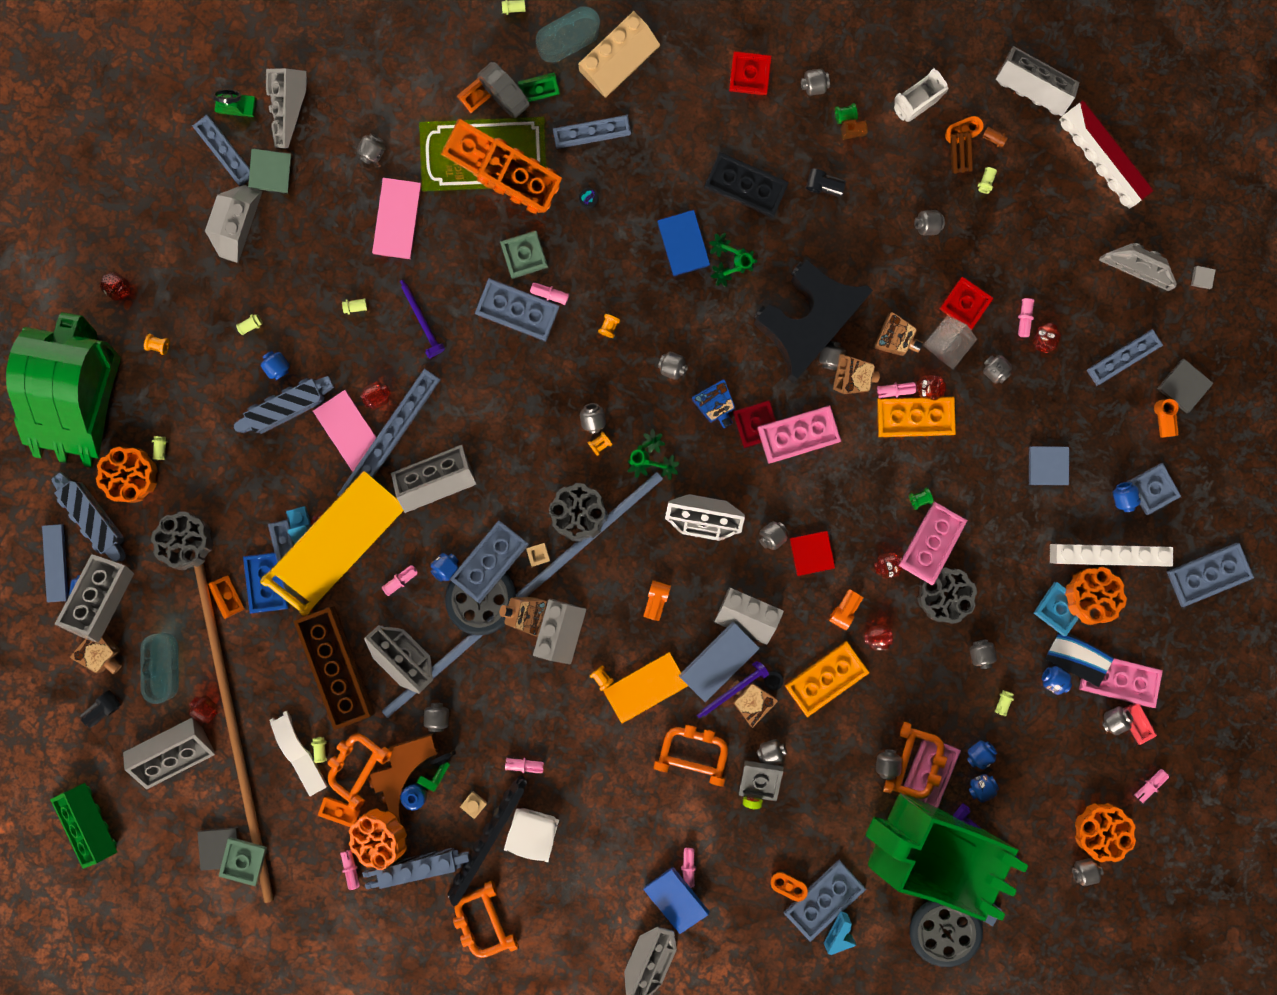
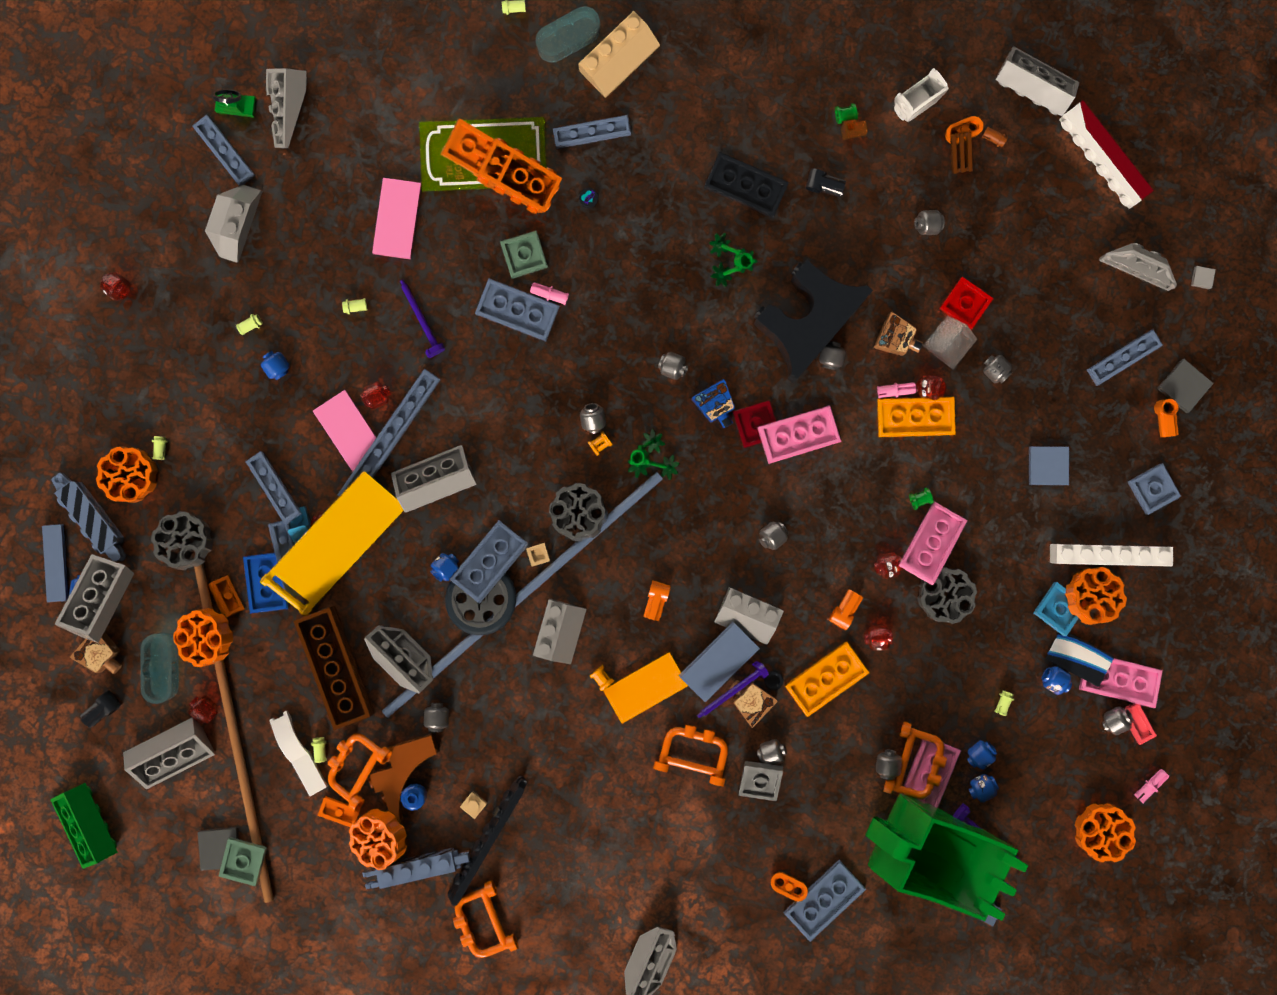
(61, 387): green piece -> none
(156, 344): light orange bush -> none
(203, 637): none -> orange connector
(269, 170): sand green tile -> none
(273, 487): none -> sand blue tile
(284, 406): sand blue hinge -> none
(350, 869): bright pink axle -> none
(371, 148): flat silver head -> none
(399, 580): bright pink axle -> none
(444, 764): green piece -> none
(473, 95): orange slope -> none
(503, 89): dark grey connector -> none
(524, 614): torso -> none
(524, 765): bright pink axle -> none
(531, 834): white piece -> none
(539, 87): green slope -> none
(609, 326): light orange bush -> none
(676, 900): tile -> none
(683, 243): blue tile -> none
(688, 867): bright pink axle -> none
(704, 517): light grey wedge -> none
(750, 73): red tile -> none
(752, 803): lime tile -> none
(812, 553): red tile -> none
(815, 82): flat silver head -> none
(839, 937): dark azure slope -> none
(854, 375): torso -> none
(935, 955): dark grey wedge -> none
(983, 654): flat silver head -> none
(985, 185): yellowish green pin -> none
(1026, 317): bright pink axle -> none
(1046, 338): clear red head -> none
(1087, 872): flat silver head -> none
(1126, 497): blue head -> none
(1210, 574): sand blue tile -> none

